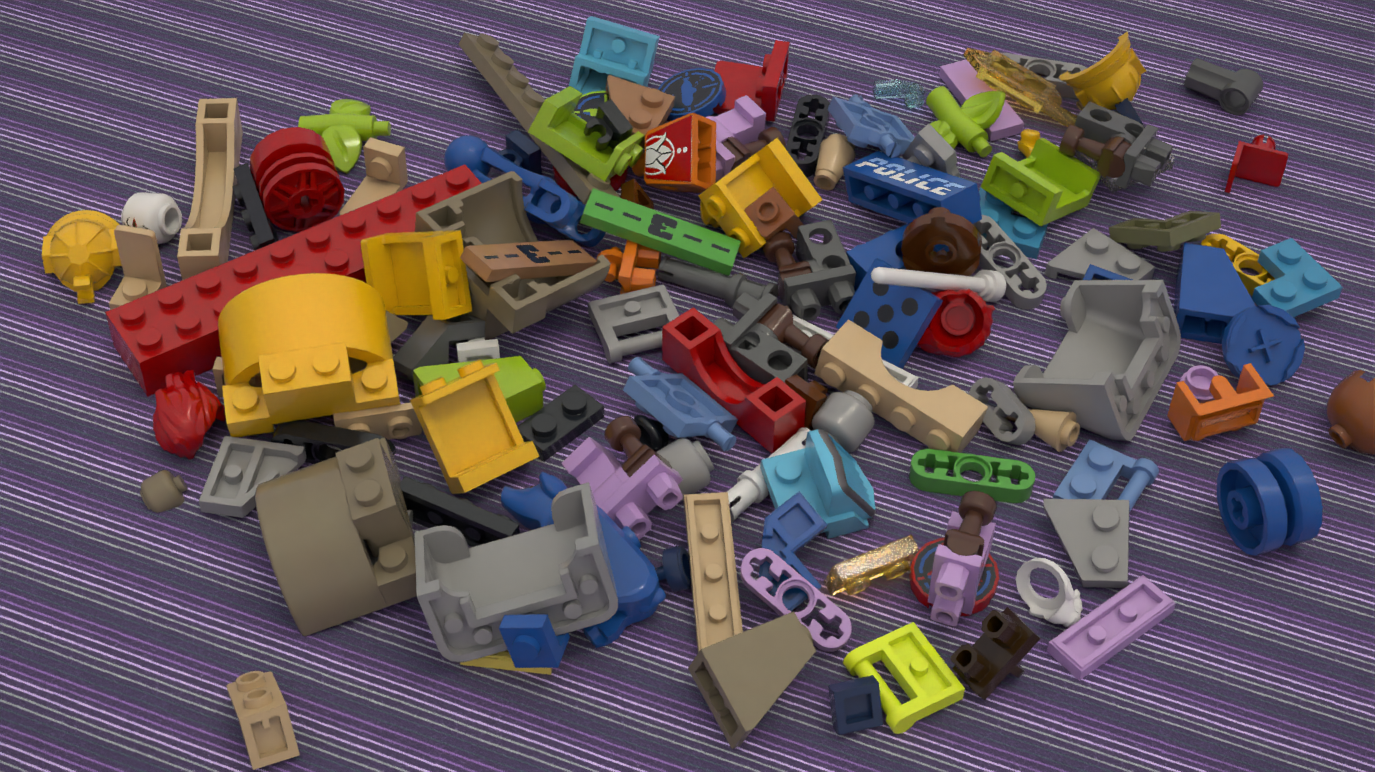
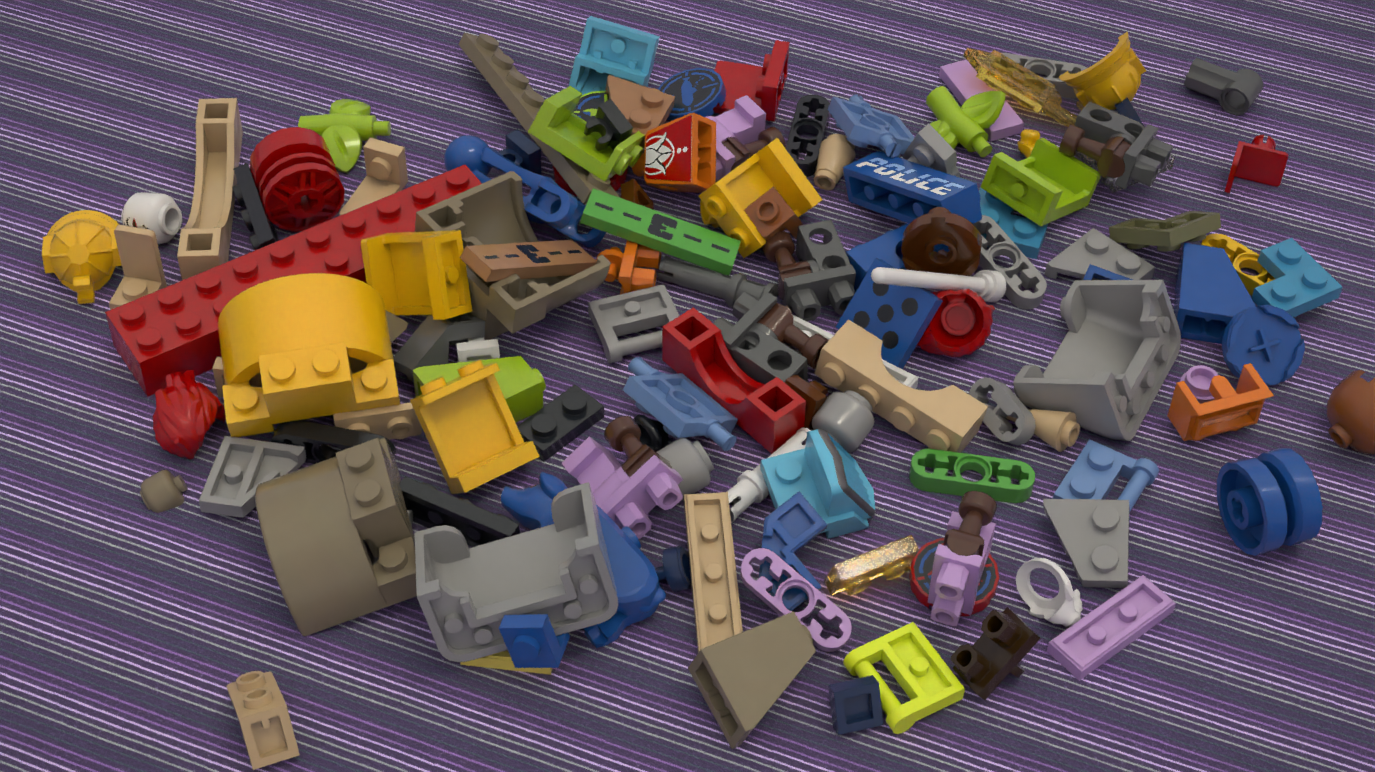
(911, 91): clear light blue arm -> none

